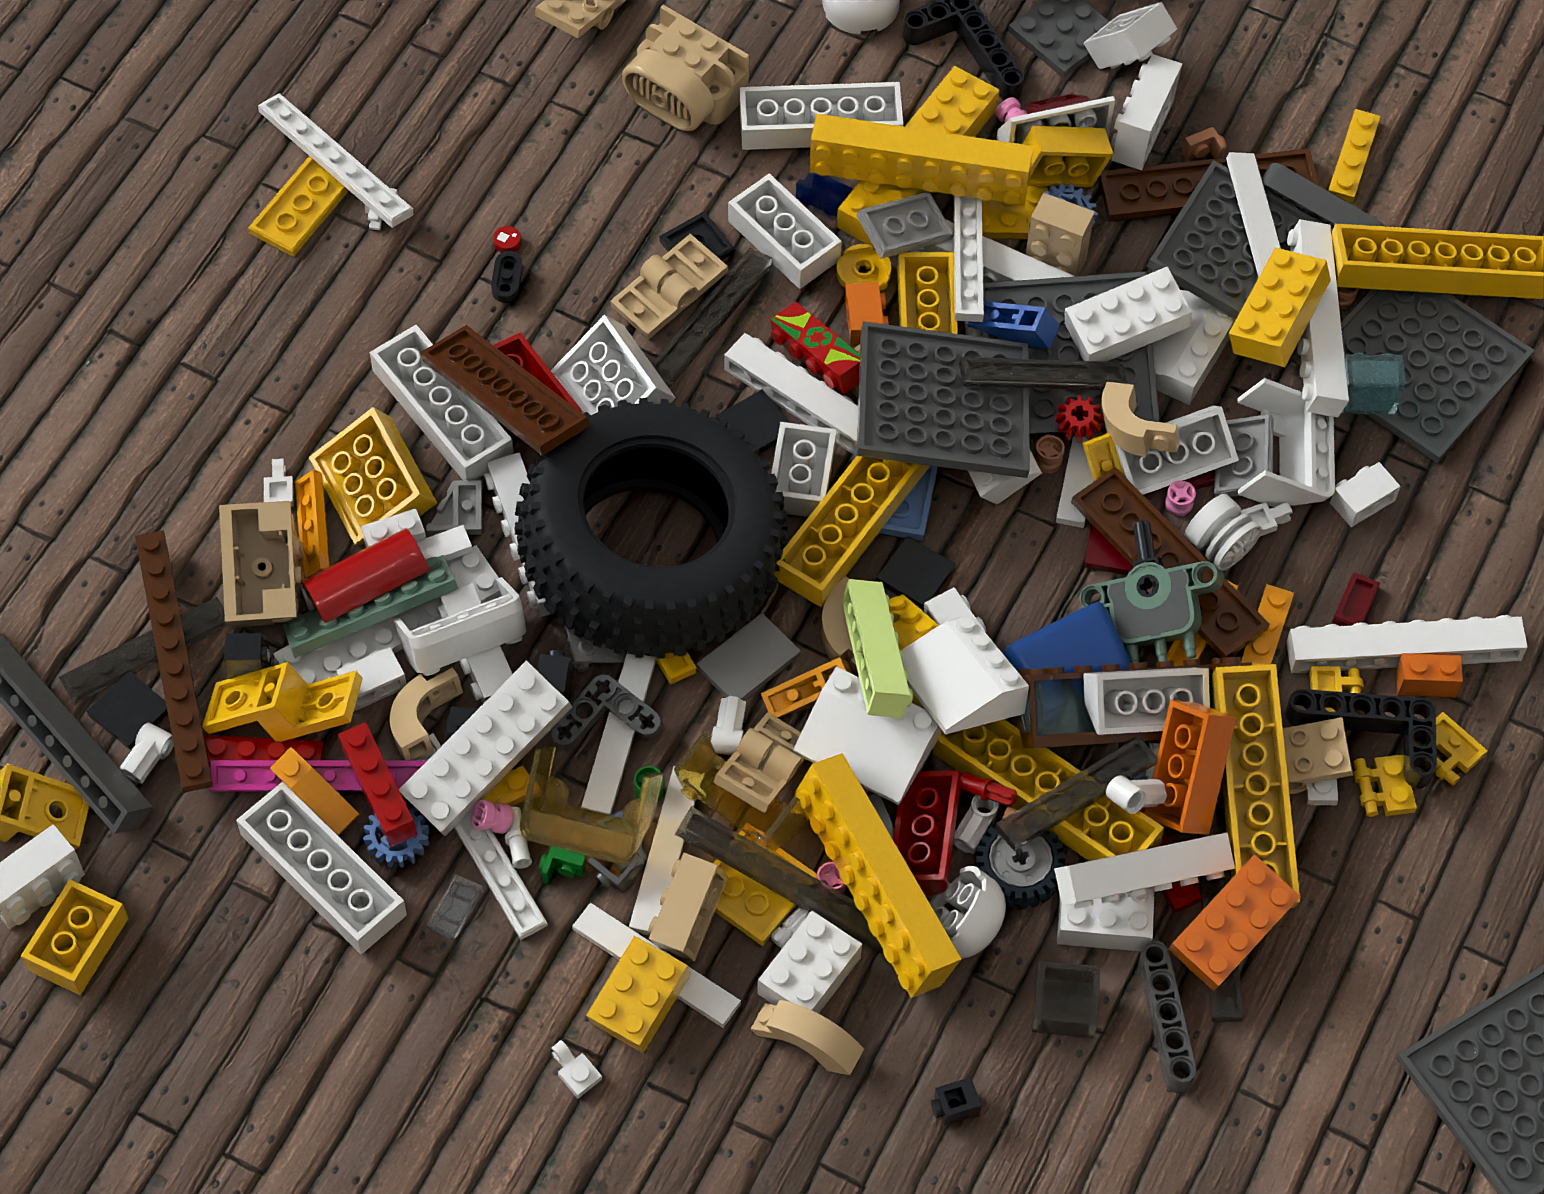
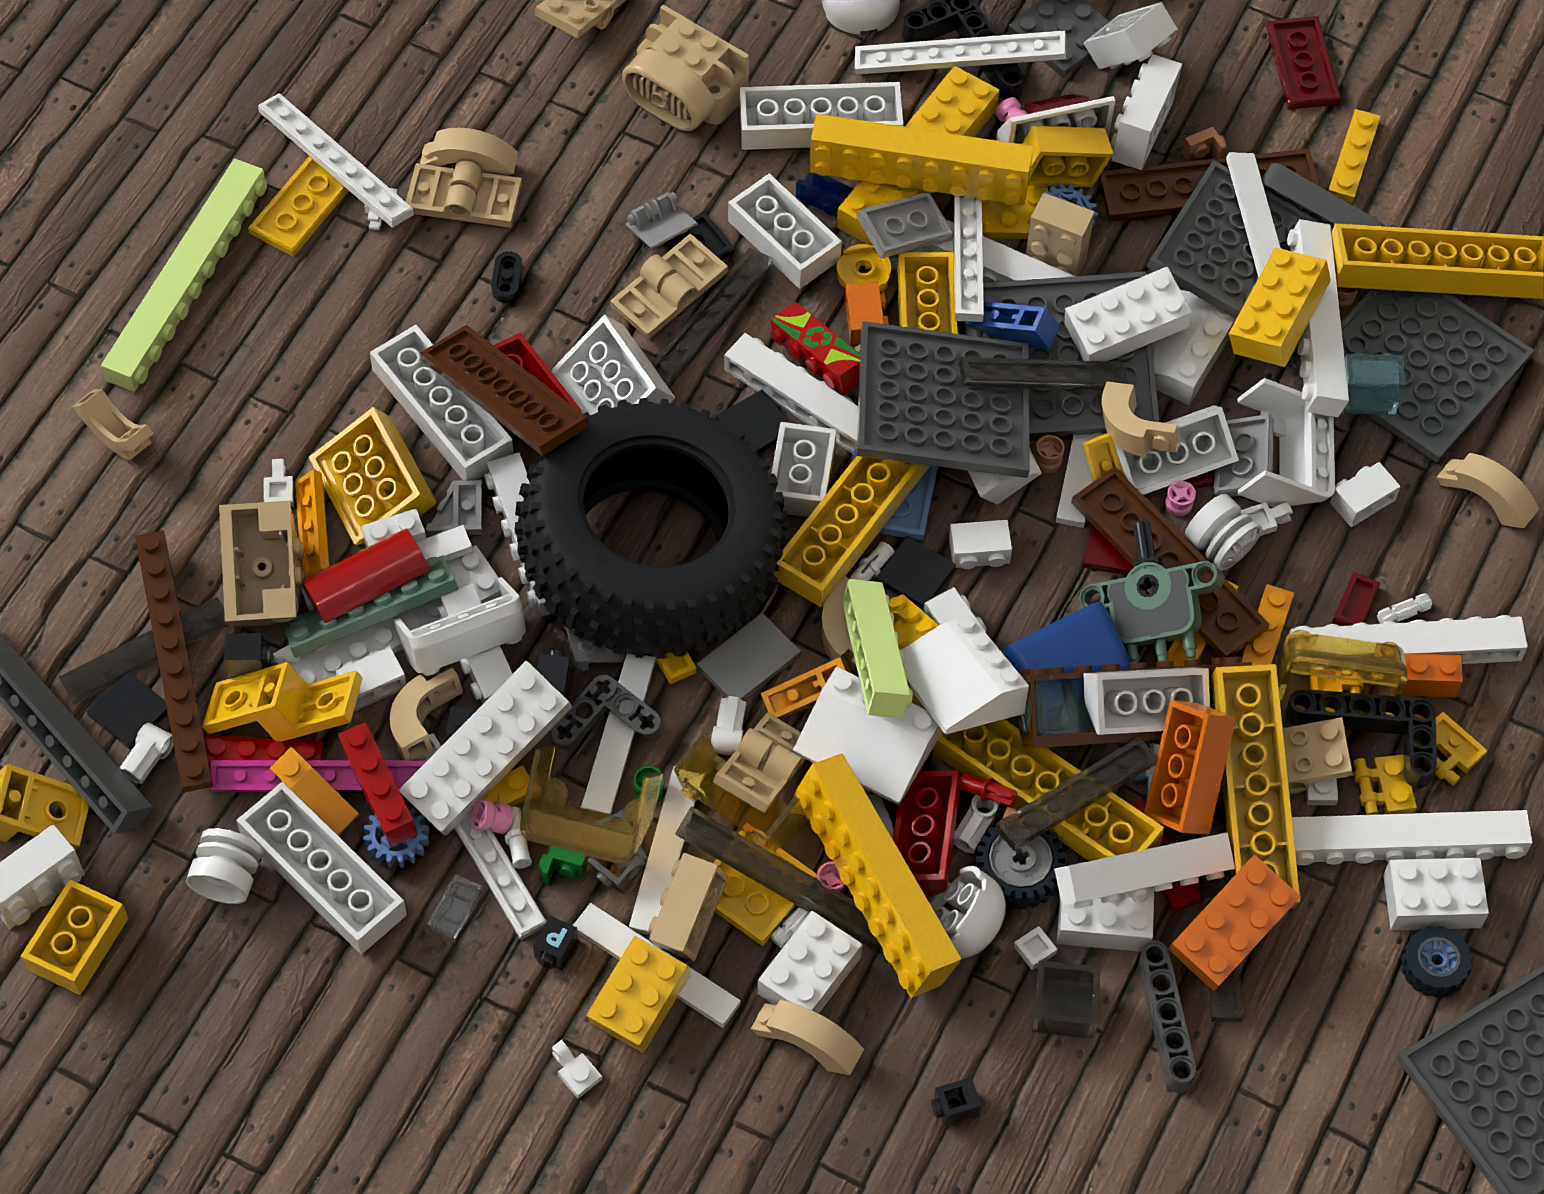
(111, 425): none -> tan arch
(184, 275): none -> yellowish green brick
(224, 866): none -> white wheel
(464, 194): none -> tan plate
(471, 145): none -> tan arch
(507, 239): red tile -> none
(555, 943): none -> black brick
(660, 222): none -> light grey hinge
(871, 566): none -> white pin
(960, 52): none -> white plate
(980, 544): none -> white brick
(1035, 947): none -> white plate
(1068, 418): red gear -> none
(1135, 794): white piece -> none
(1303, 62): none -> dark red tile
(1342, 660): none -> clear yellow windscreen
(1405, 609): none -> white axle
(1411, 836): none -> white brick
(1427, 947): none -> black wheel
(1435, 893): none -> white brick
(1495, 484): none -> tan arch

